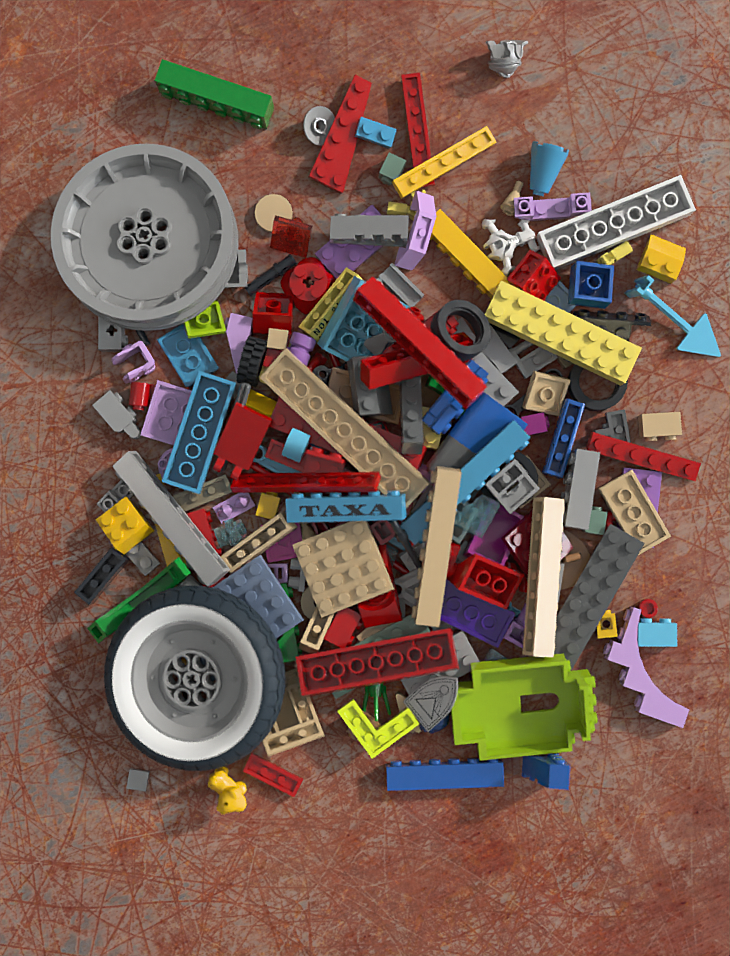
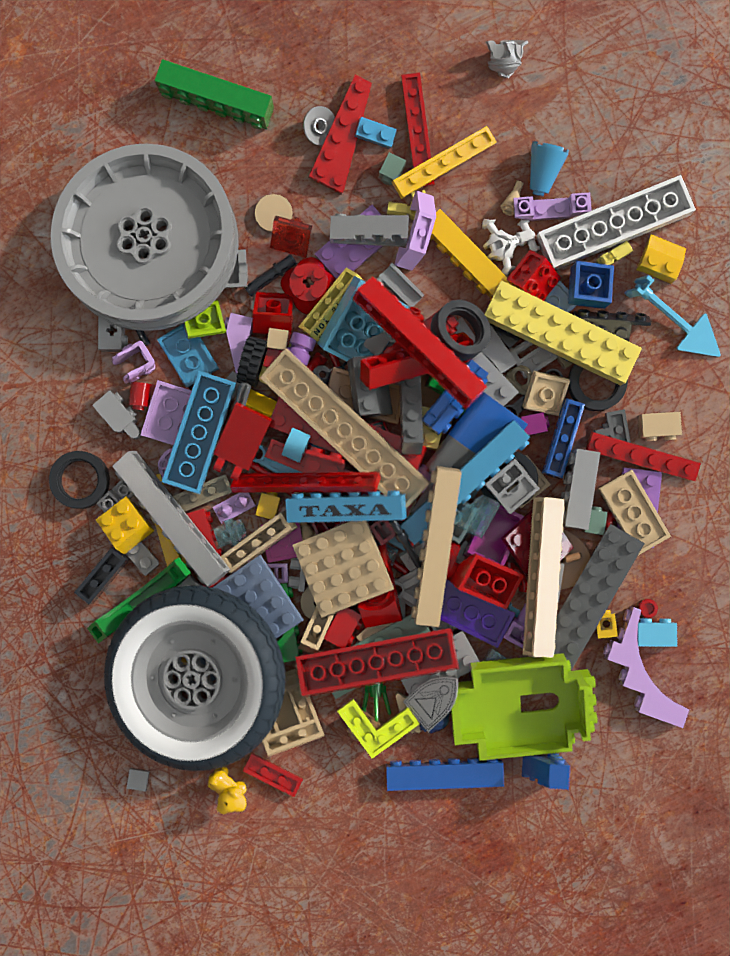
(59, 467): none -> black tyre
(511, 377): none -> dark tan piece

